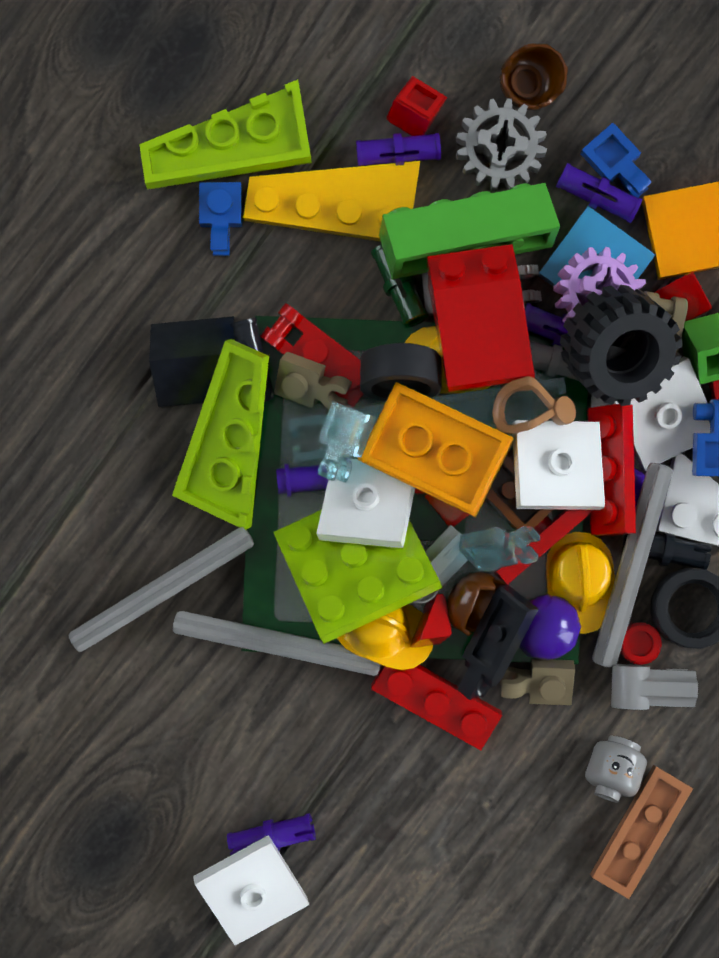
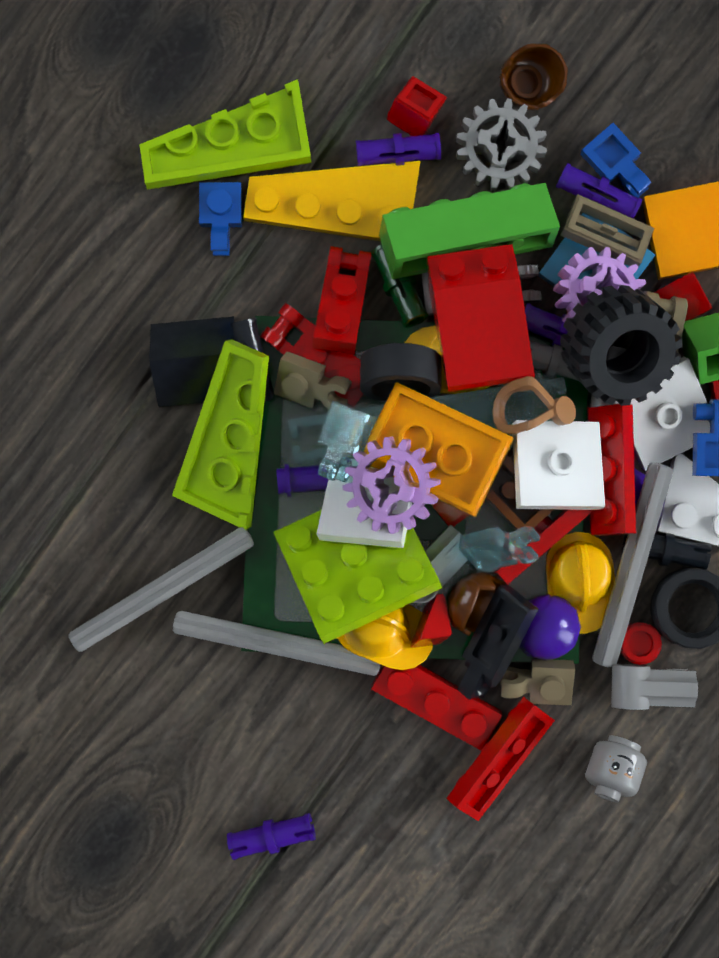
(251, 890): white plate -> none
(341, 301): none -> red plate
(373, 479): none -> lavender gear
(500, 759): none -> red plate
(602, 235): none -> dark tan tile
(641, 831): nougat plate -> none

